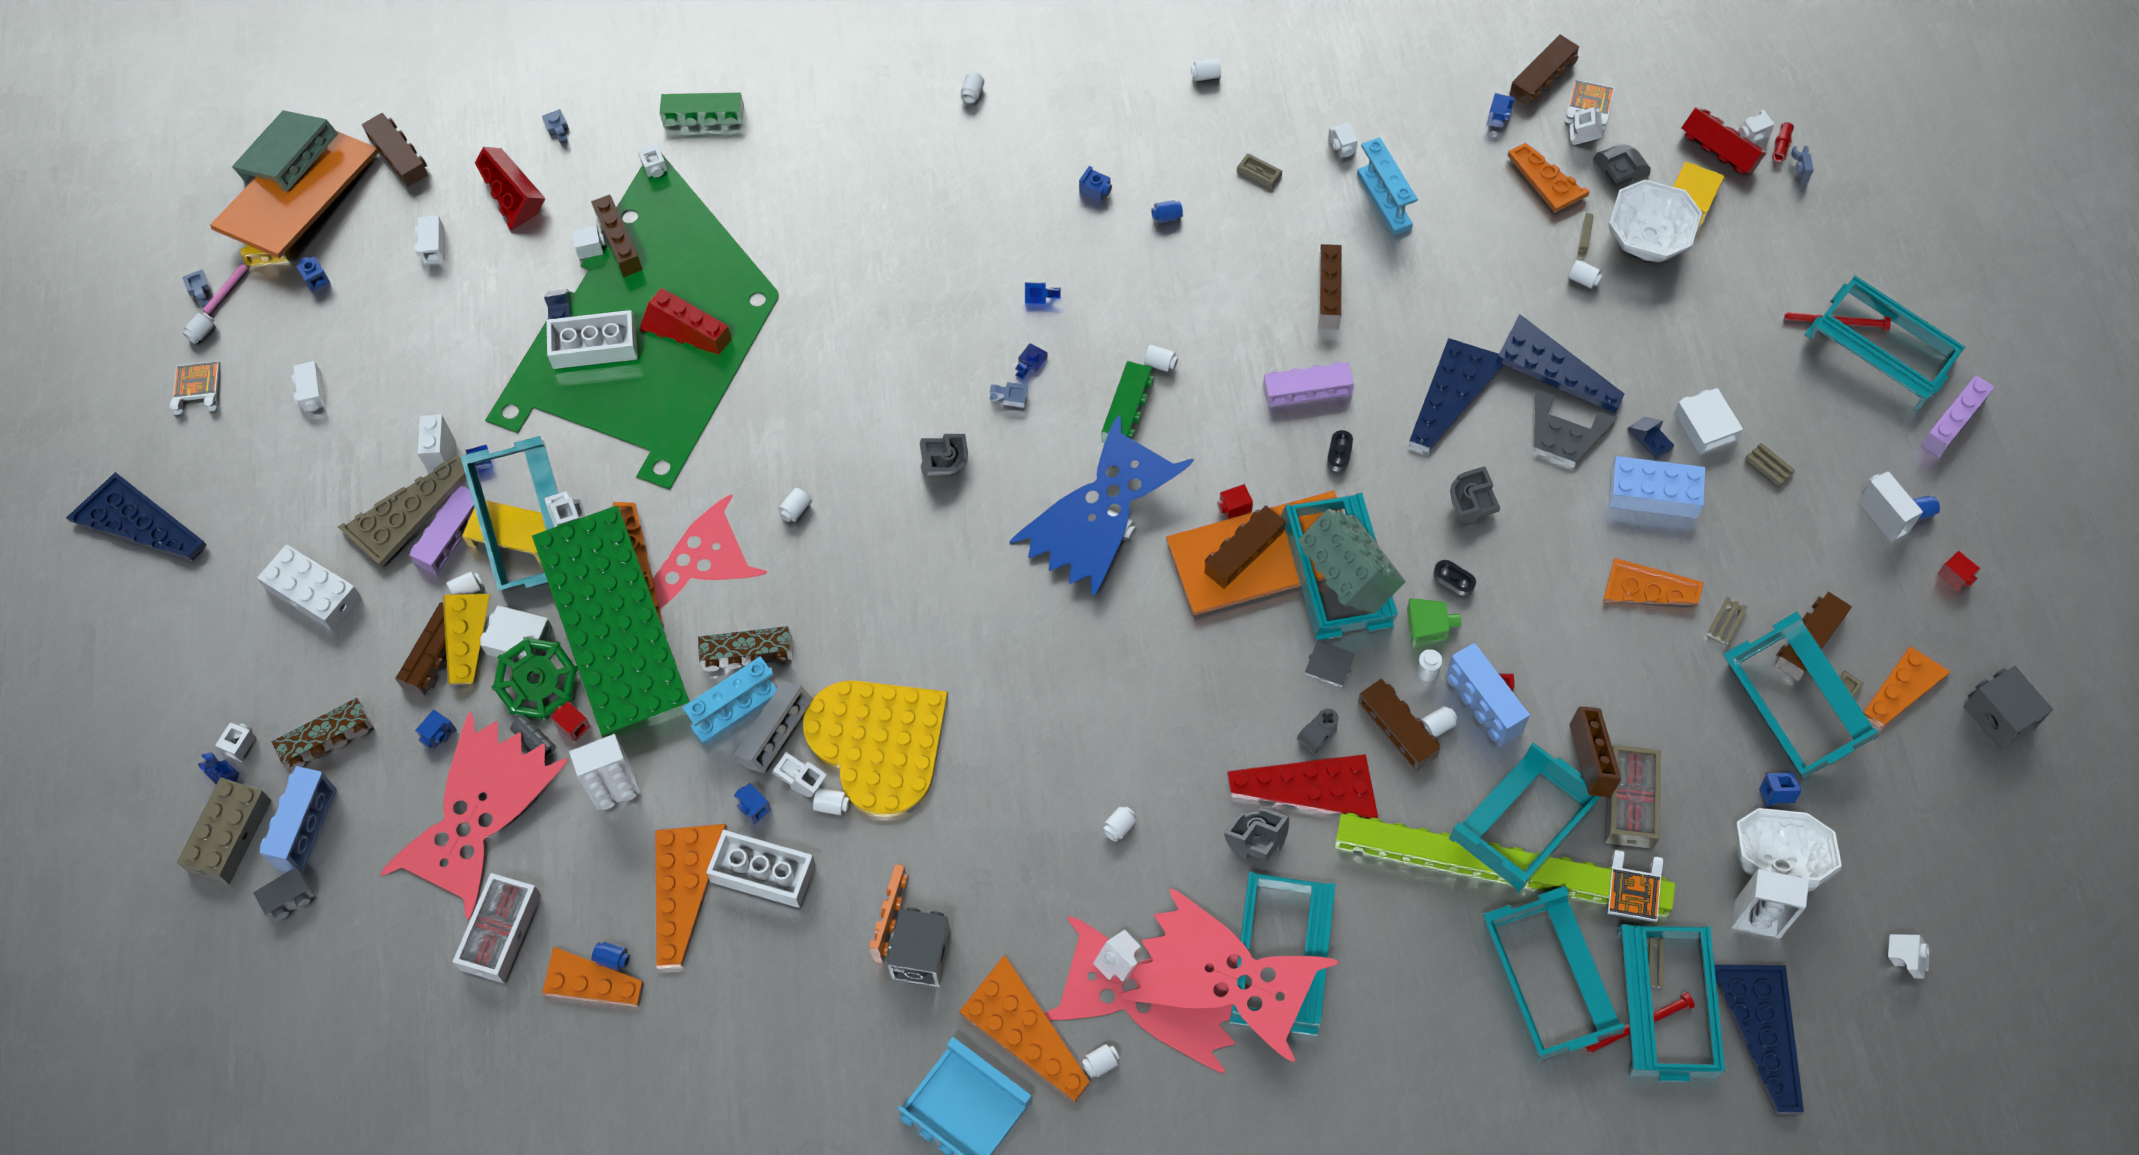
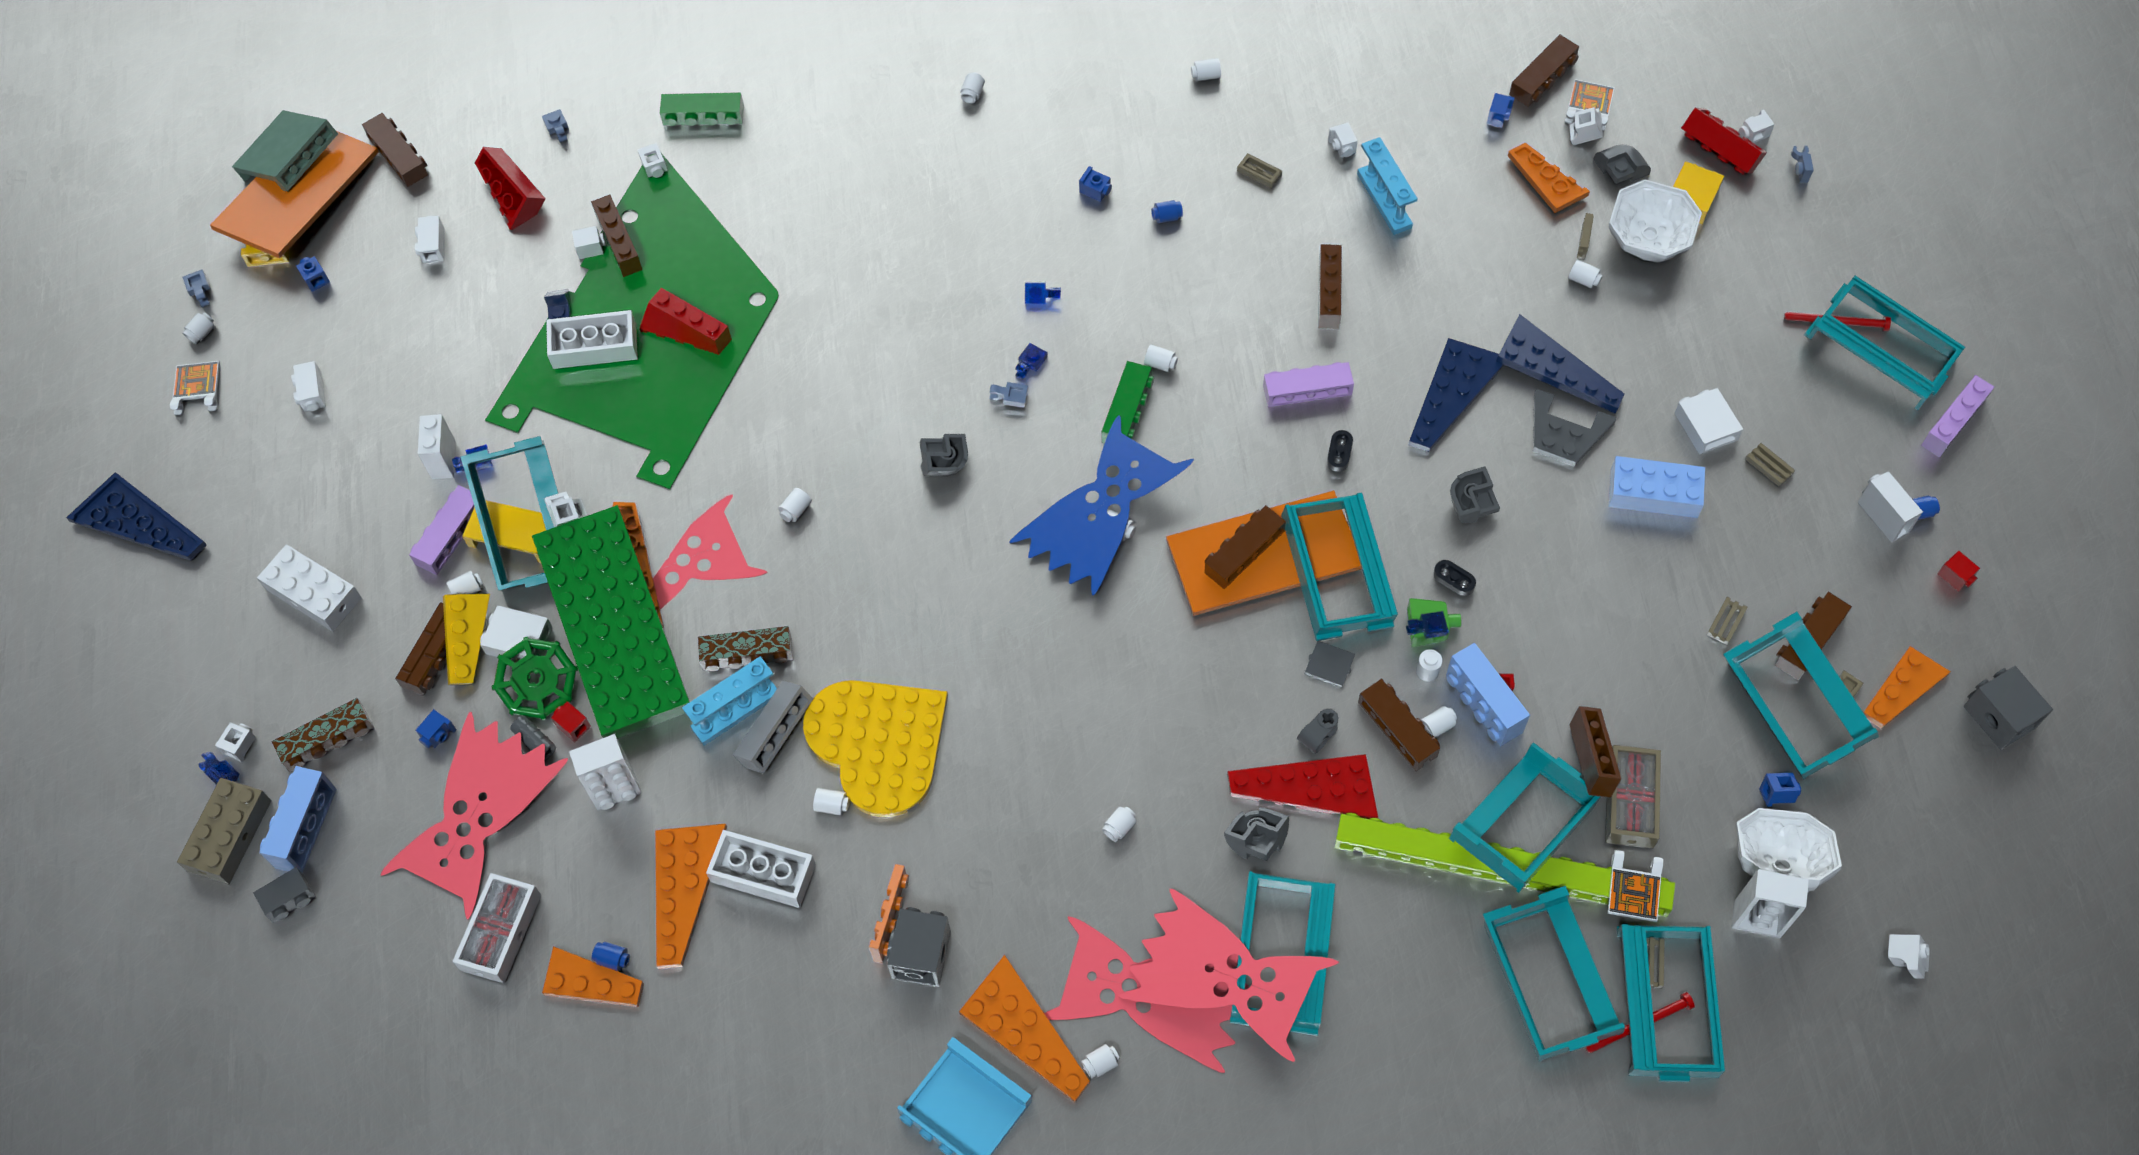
(223, 291): bright pink bar -> none
(402, 513): dark tan wing -> none
(752, 803): blue brick -> none
(801, 777): white brick -> none
(1118, 956): white brick -> none
(1235, 502): red brick -> none
(1350, 561): sand green brick -> none
(1430, 624): none -> clear blue plate
(1642, 584): orange wing -> none
(1650, 436): dark blue slope -> none
(1763, 1016): dark blue wing -> none
(1783, 142): red pin -> none

